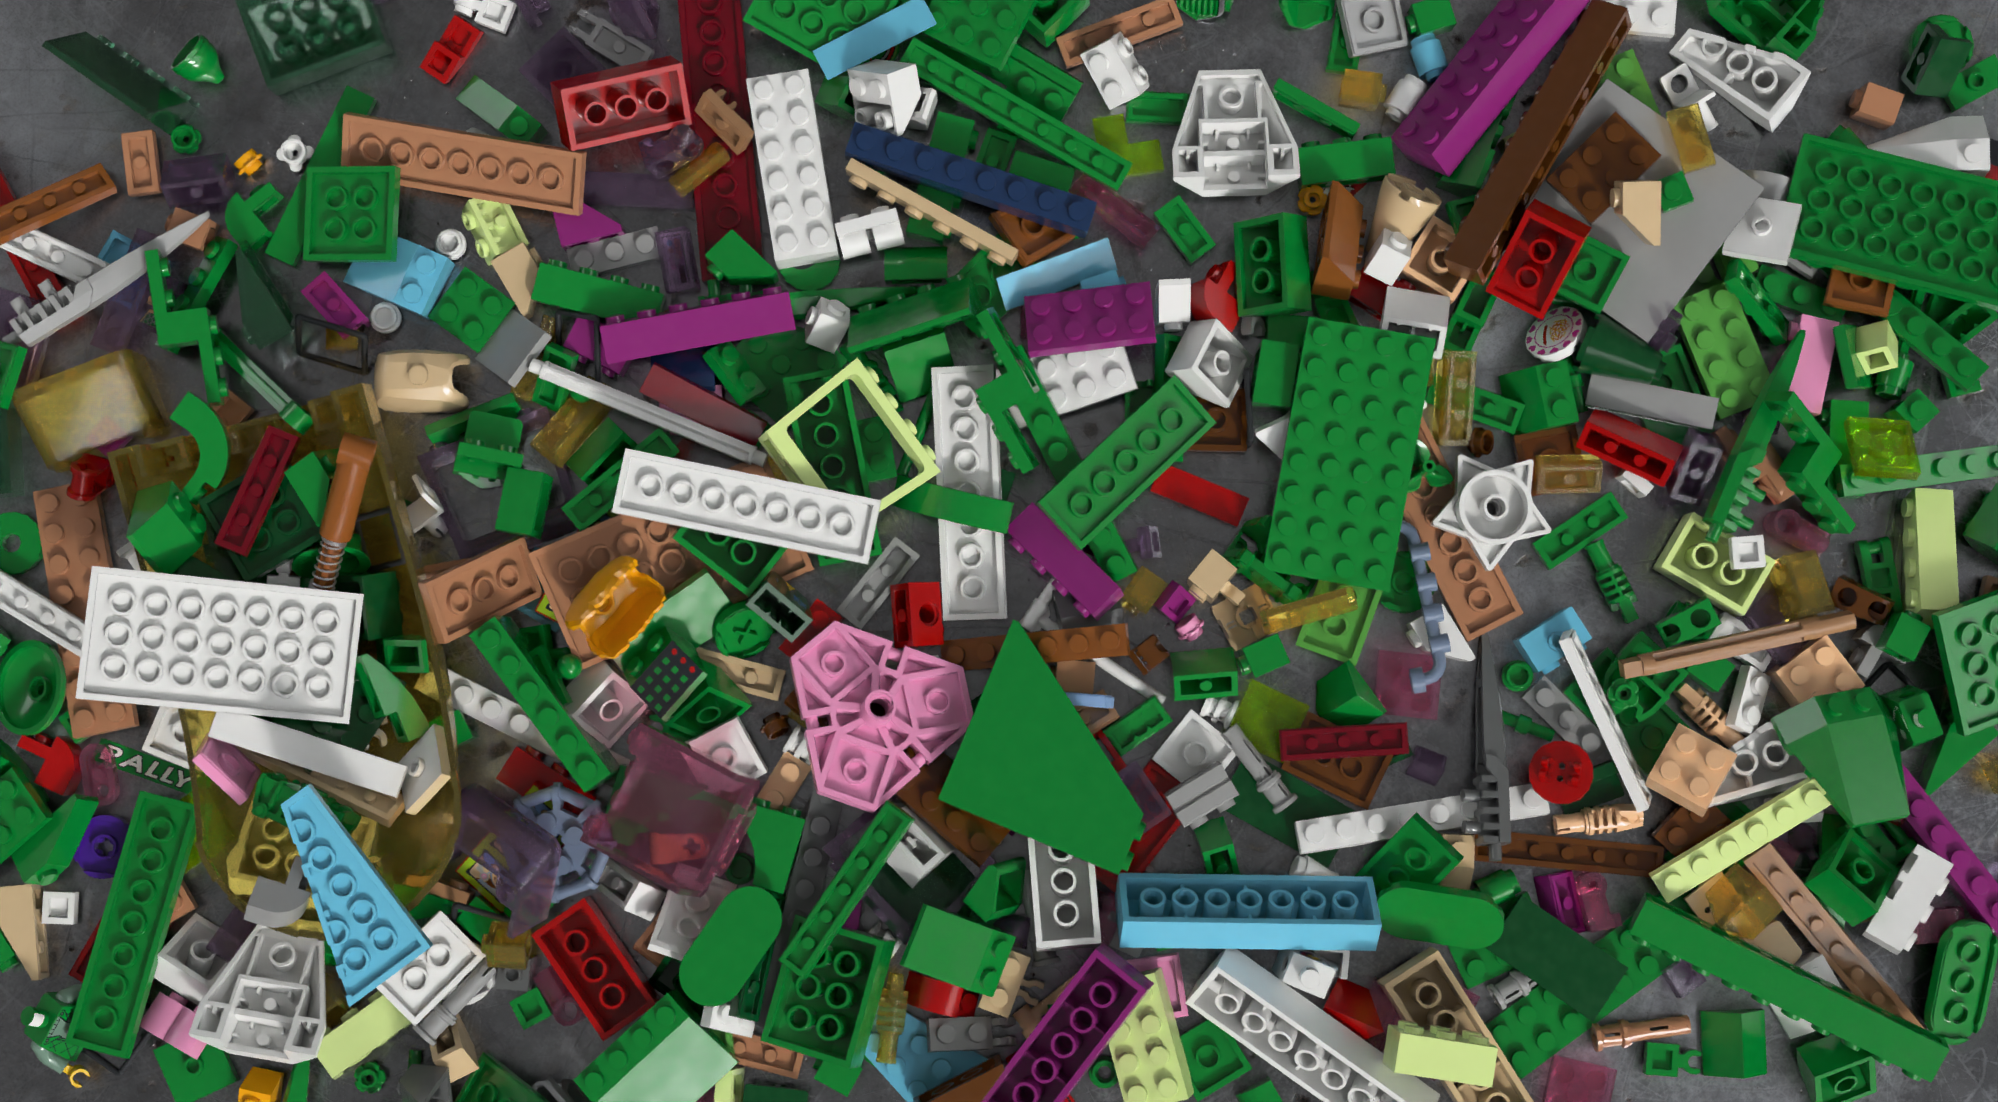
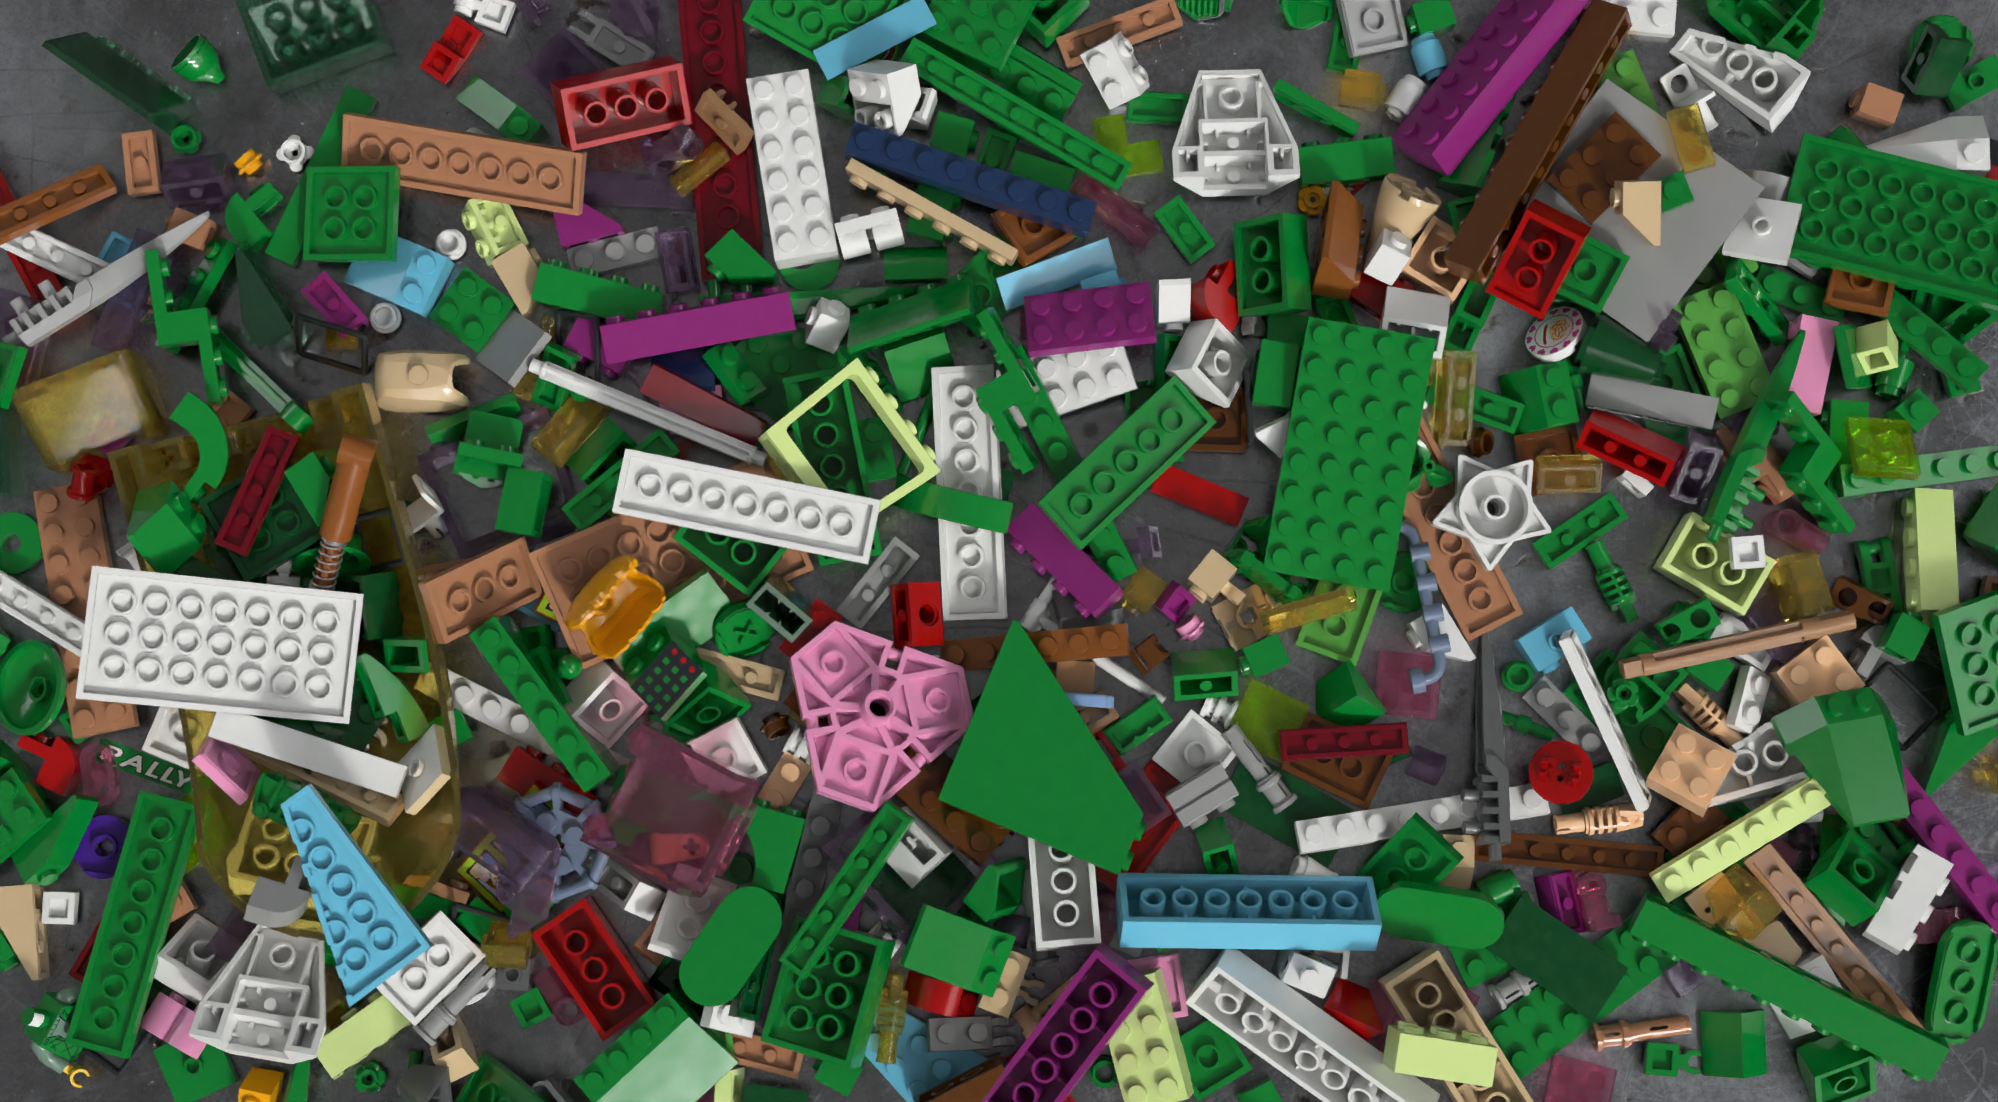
(1913, 716): green torso -> none

